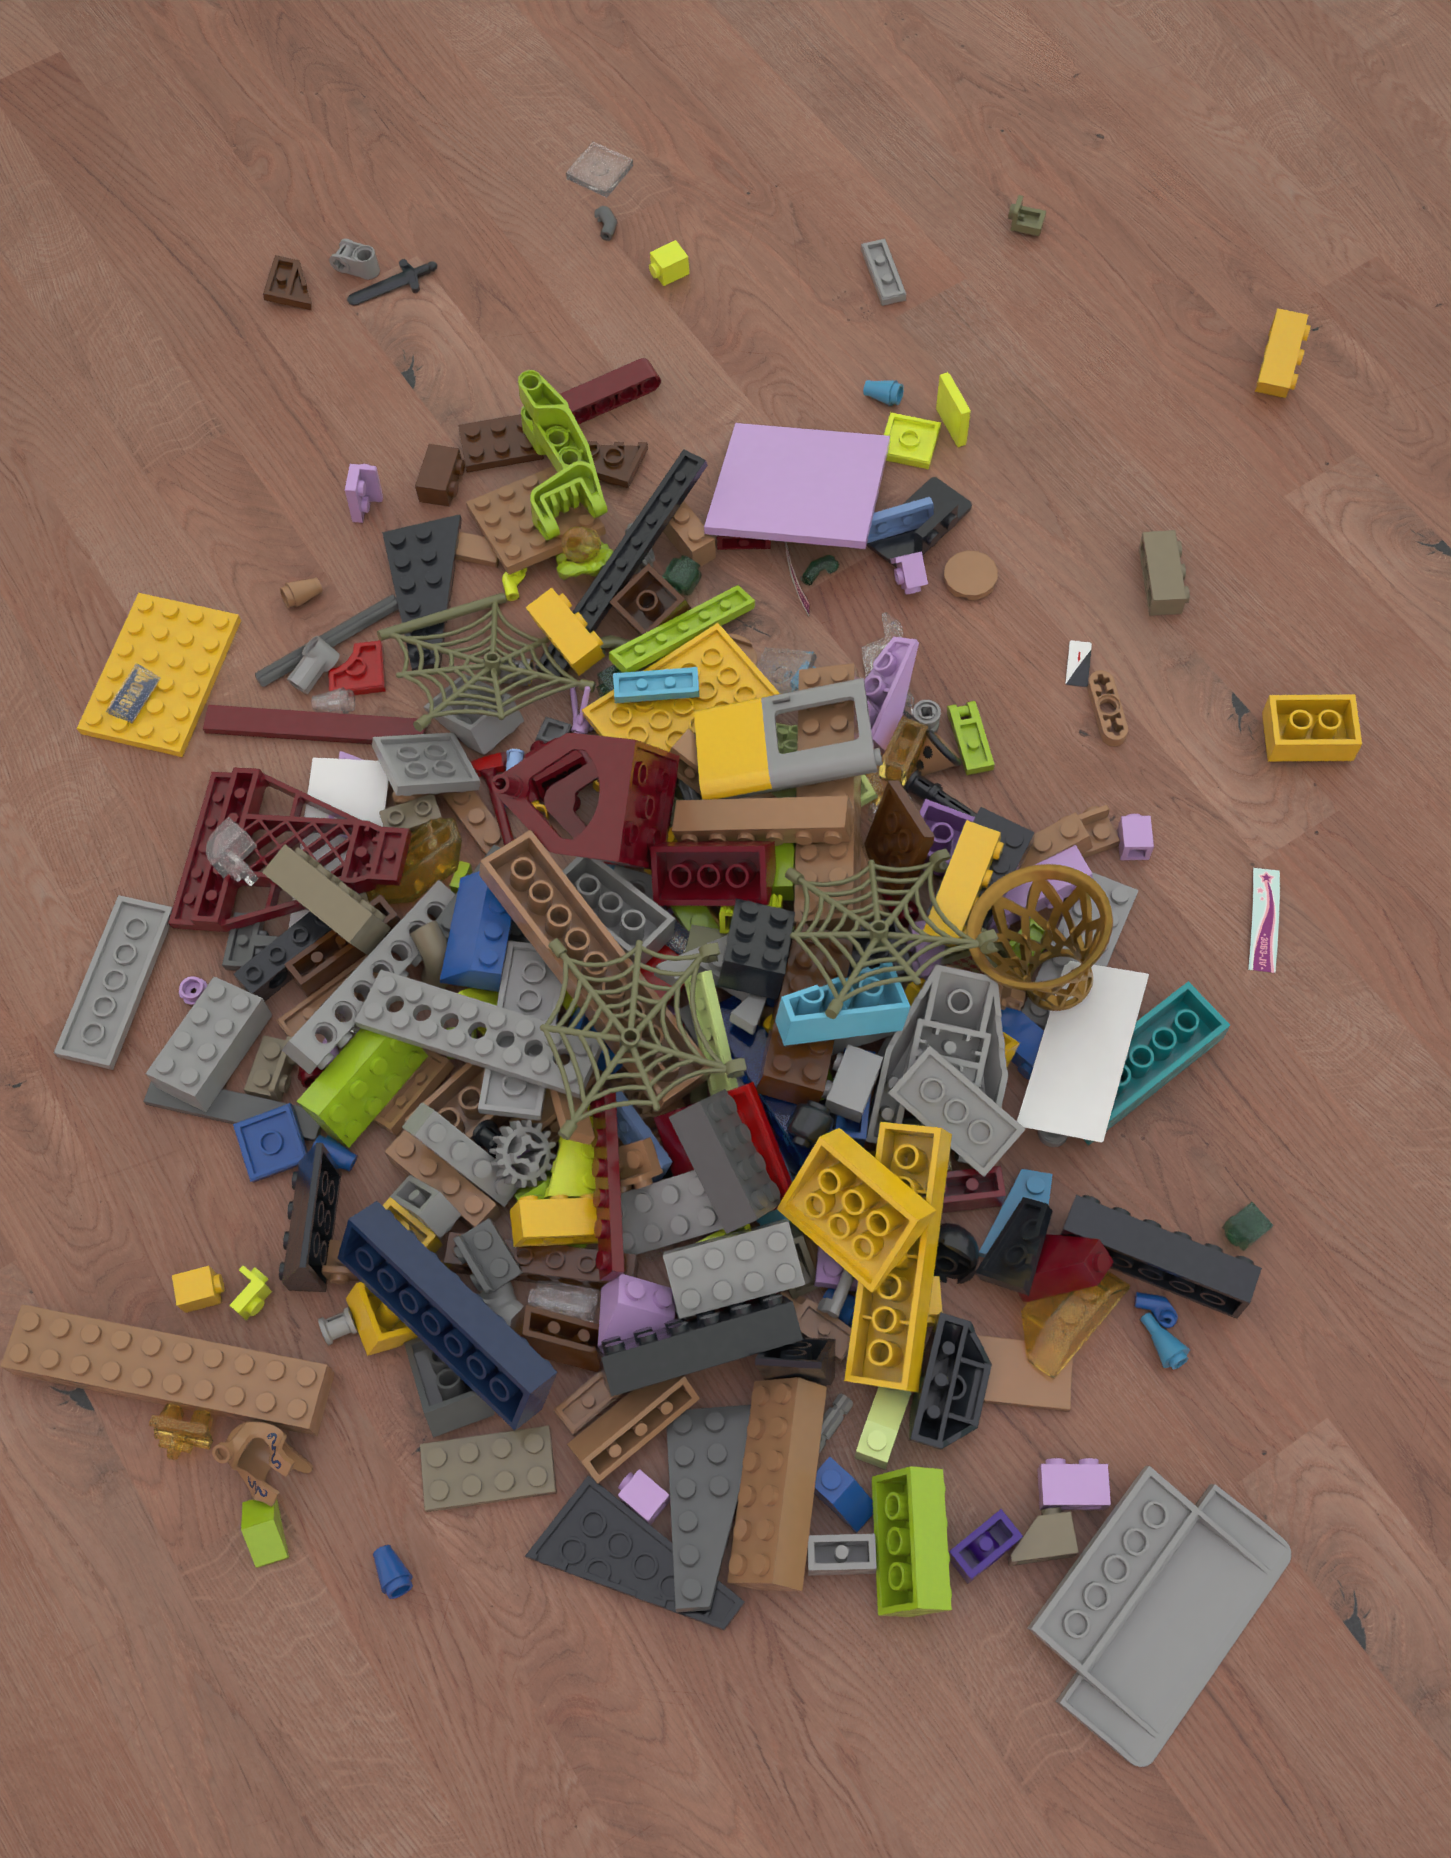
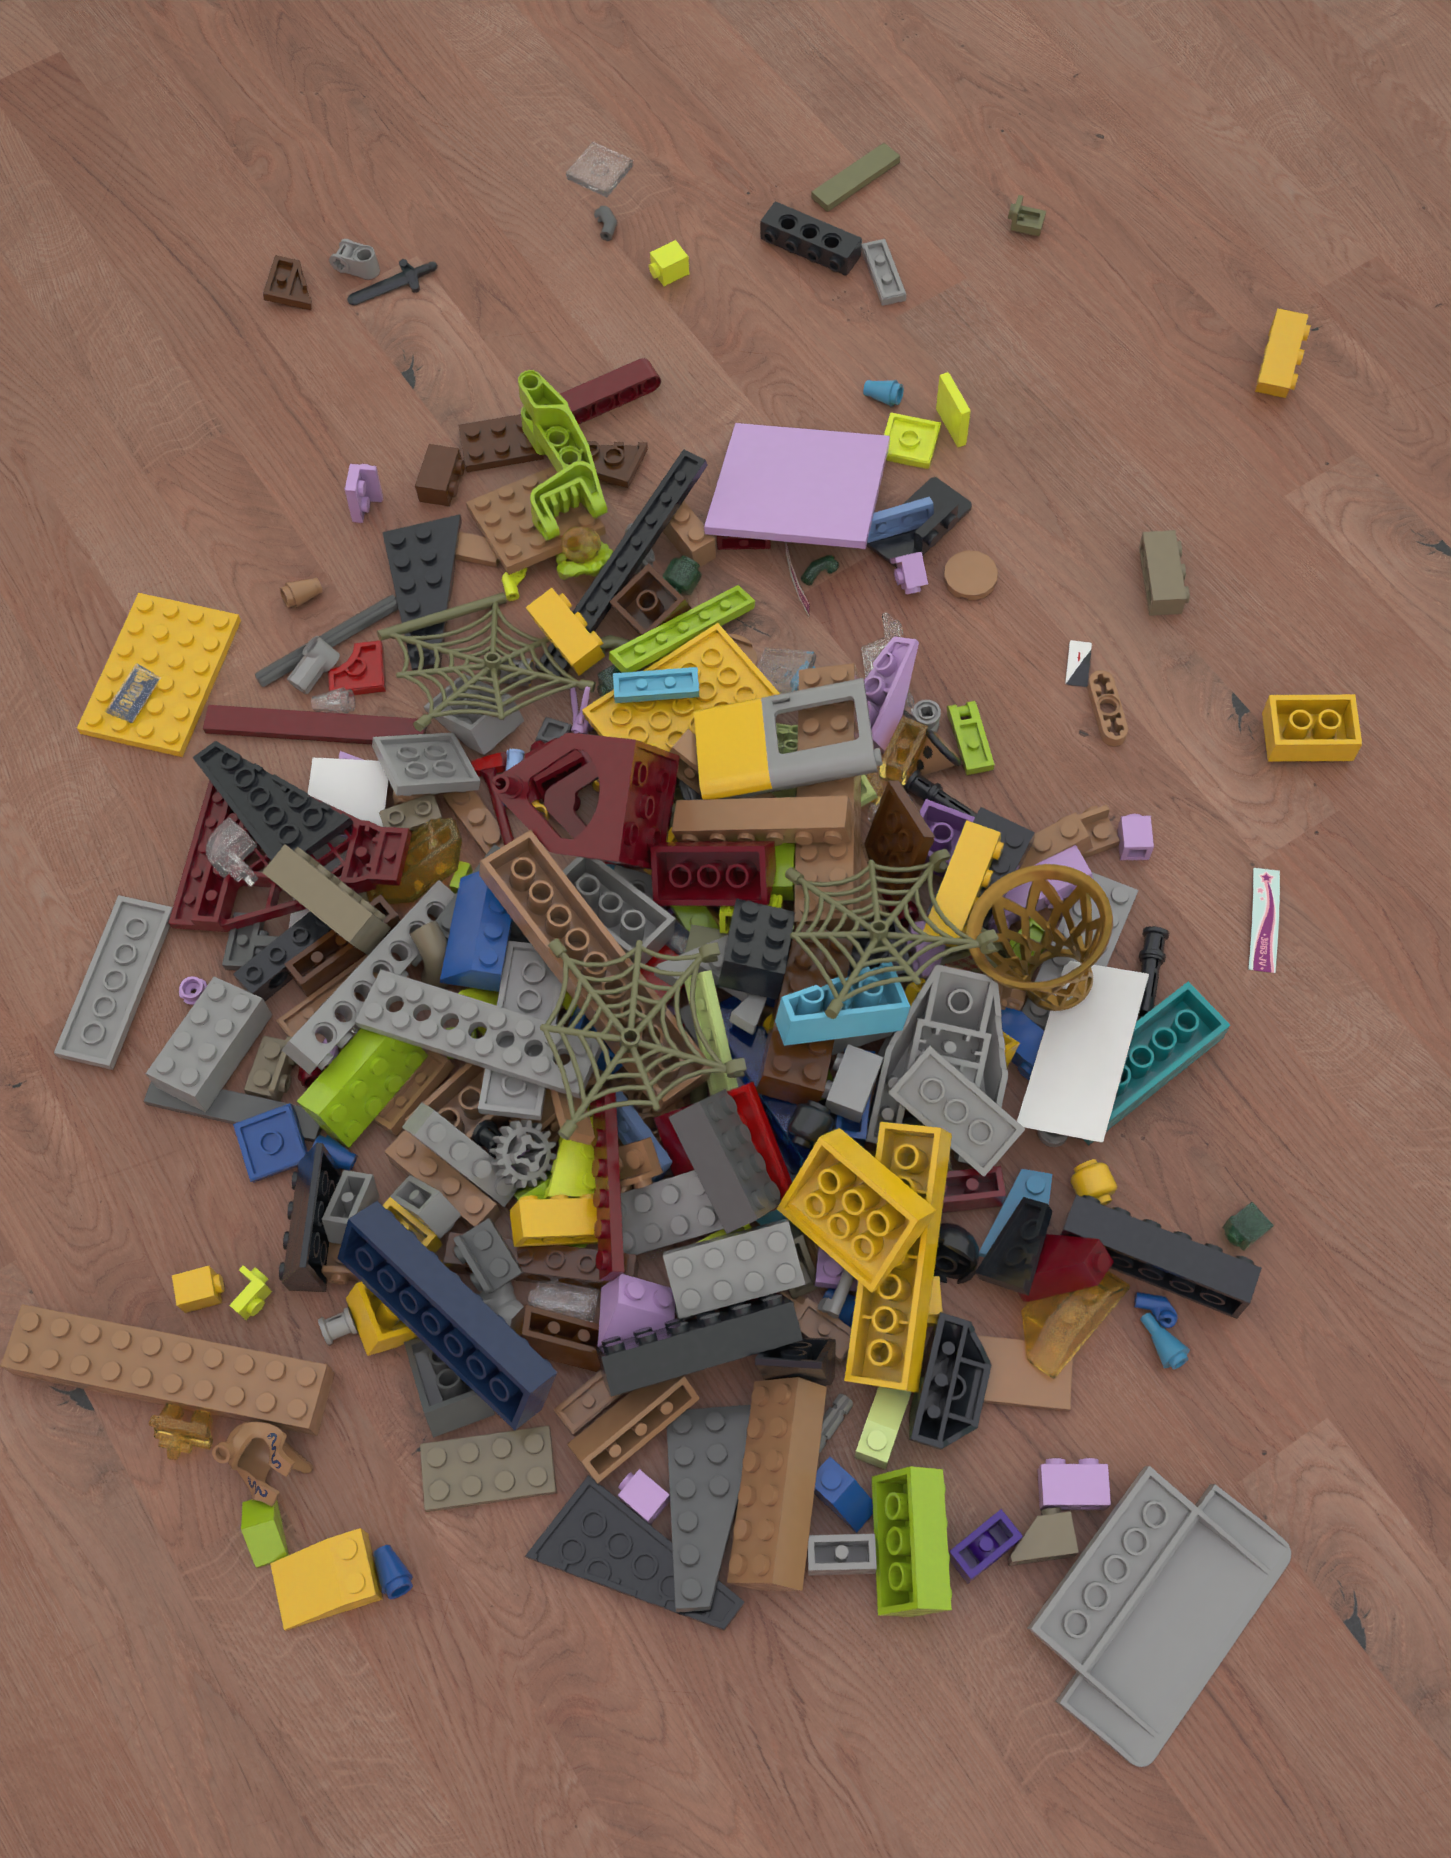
(269, 805): none -> black wing
(326, 1579): none -> yellow slope
(352, 1194): none -> light grey brick
(810, 238): none -> black brick
(855, 177): none -> olive tile
(1094, 1180): none -> yellow head
(1152, 958): none -> black pin

